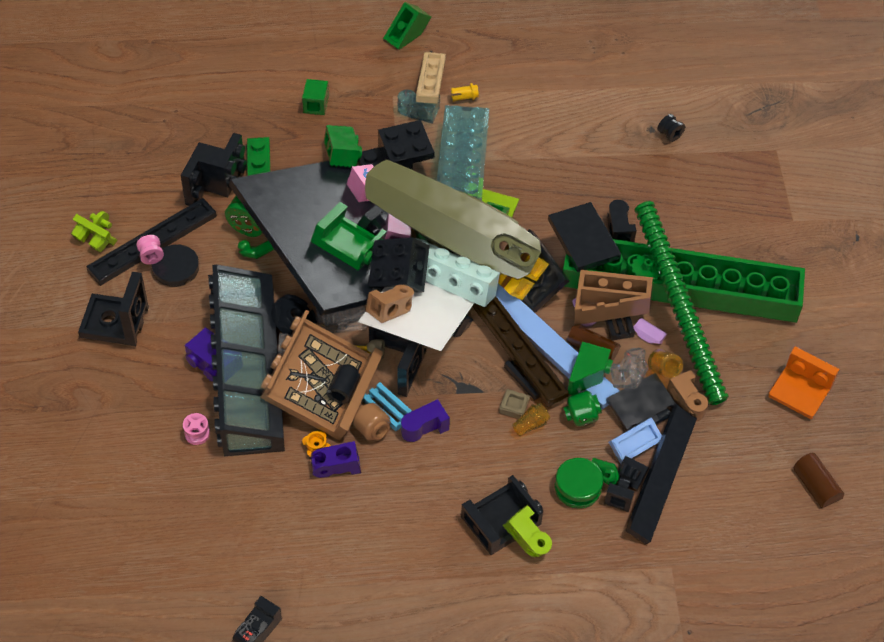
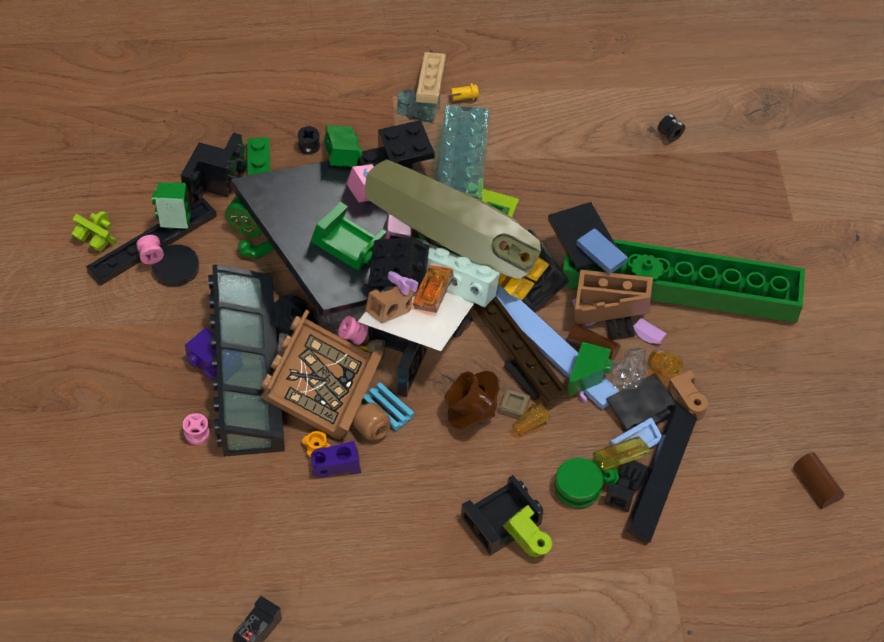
(126, 310): black bracket -> none
(172, 205): none -> brick
(309, 140): none -> black wheel
(315, 97): green brick -> none
(343, 384): black brick -> none
(353, 330): none -> bright pink wheel
(372, 220): black tile -> none
(403, 283): none -> lavender piece
(407, 25): green slope -> none
(424, 420): dark purple leg -> none
(433, 288): none -> clear orange plate
(472, 399): none -> reddish brown helmet
(583, 408): green head -> none
(602, 251): none -> medium blue tile
(618, 222): black leg -> none
(621, 453): none -> clear yellow tile
(681, 302): green piece -> none
(804, 383): orange bracket -> none

